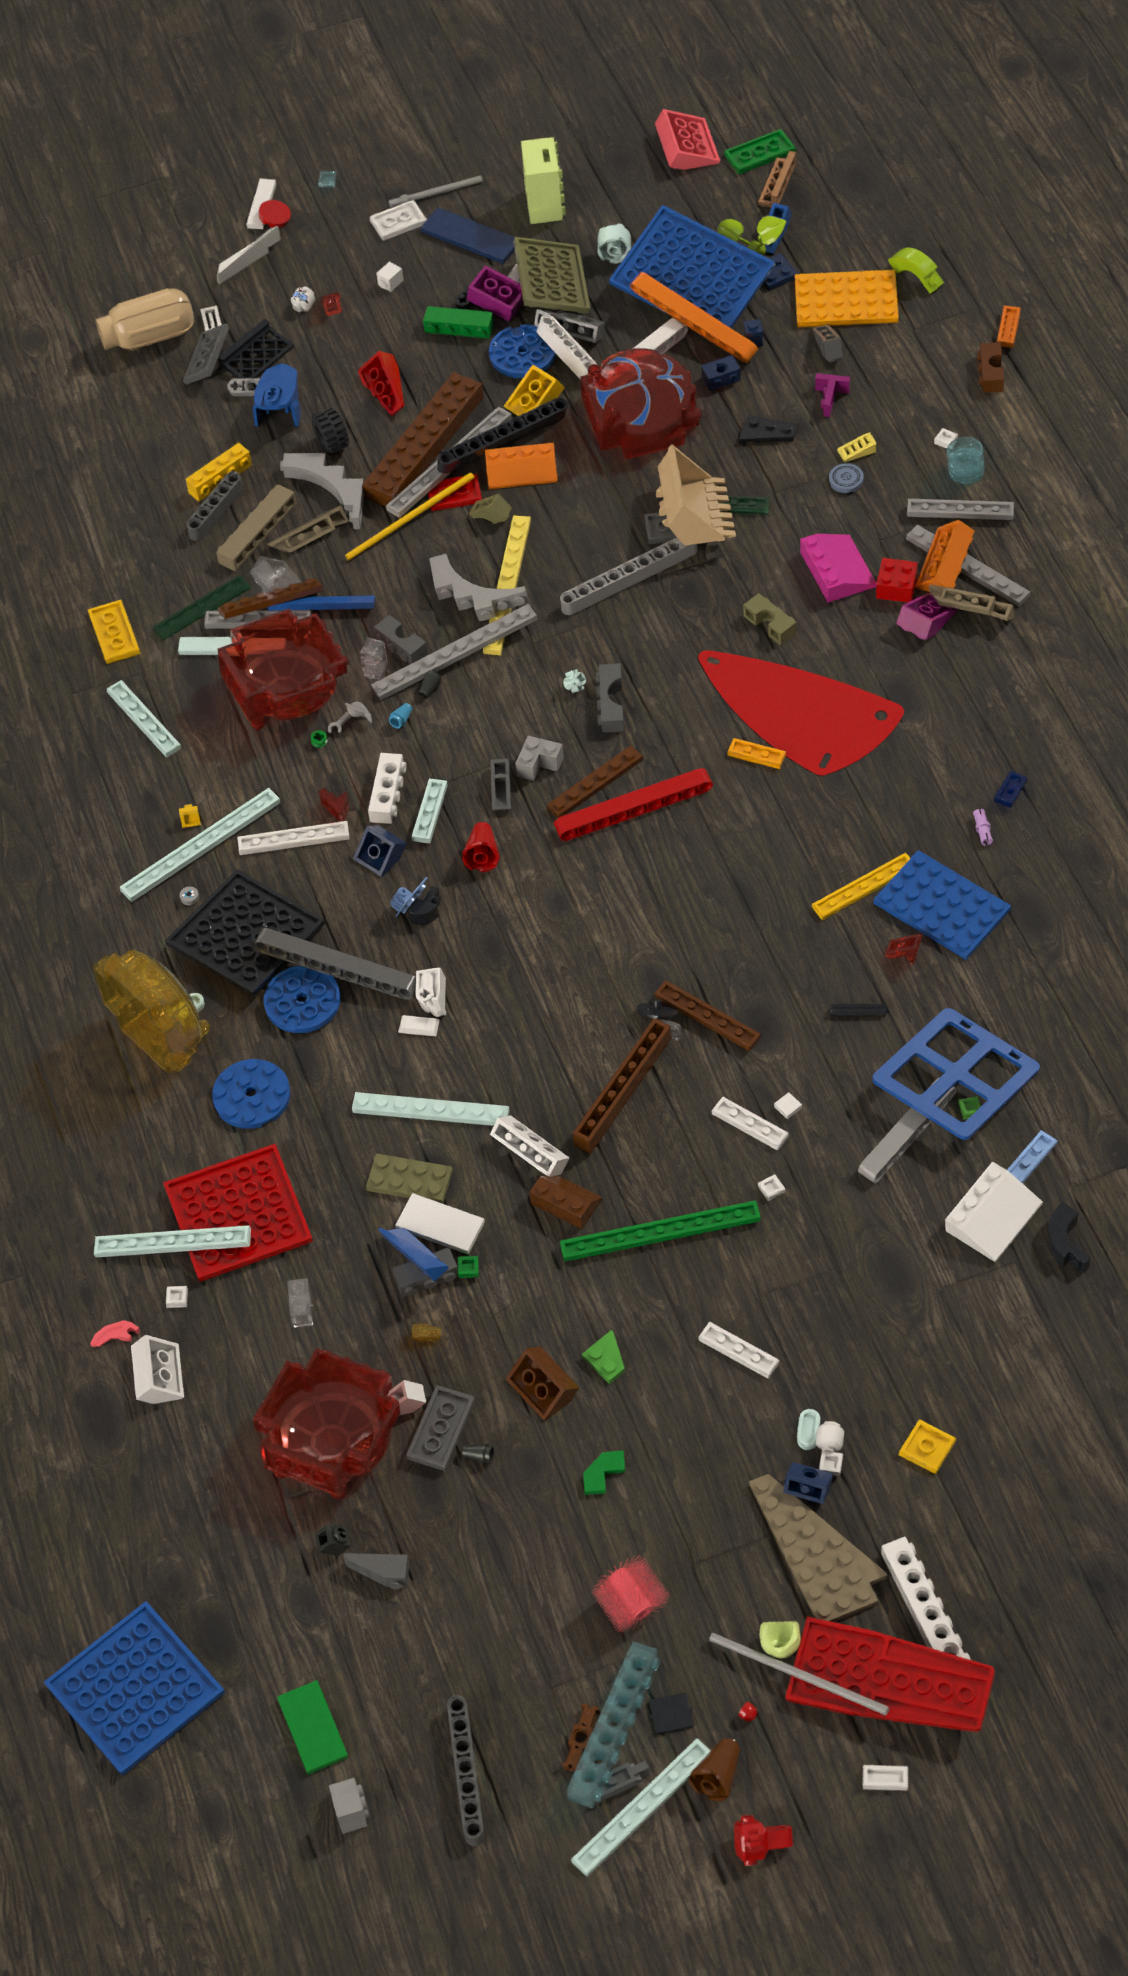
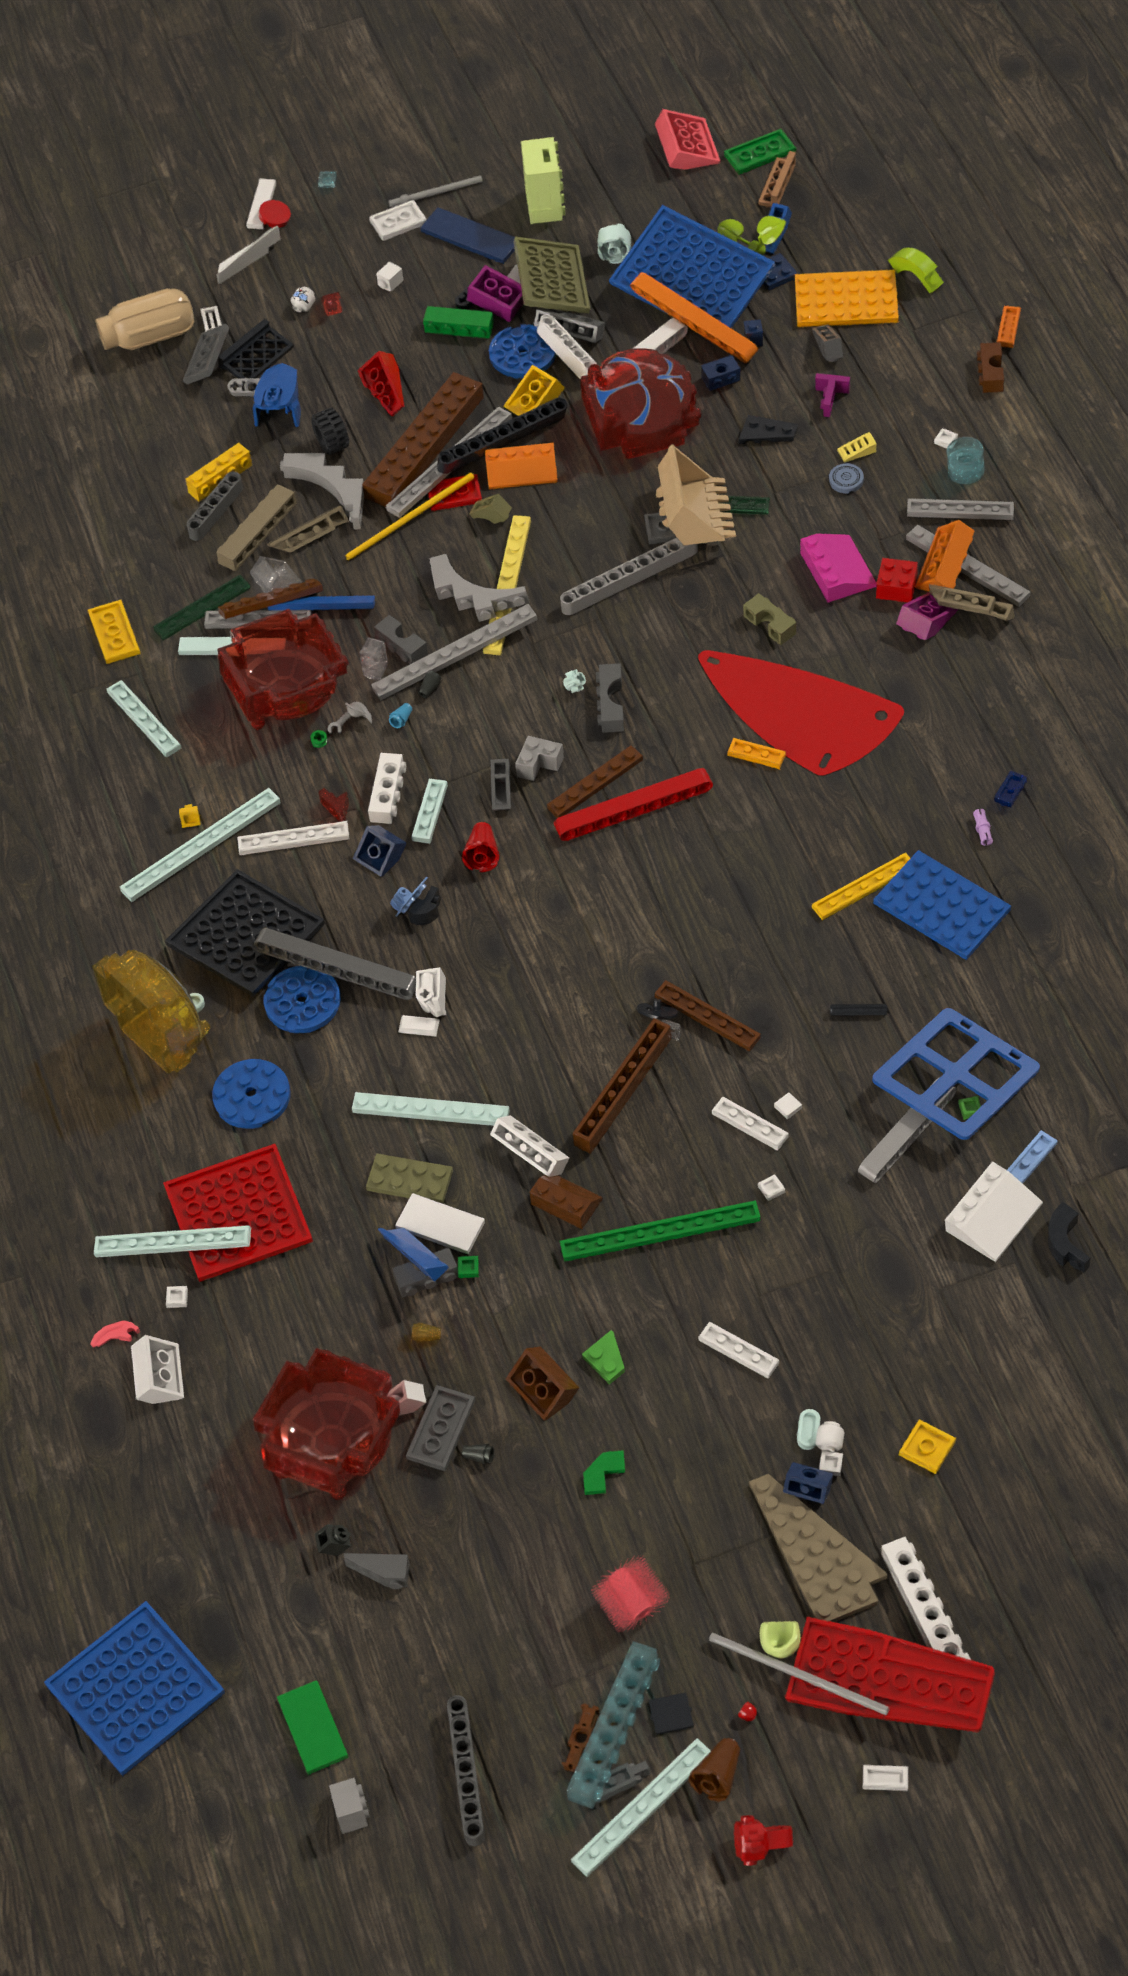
(189, 895): light grey tile -> none
(300, 1302): clear brick -> none
(904, 946): clear red slope -> none

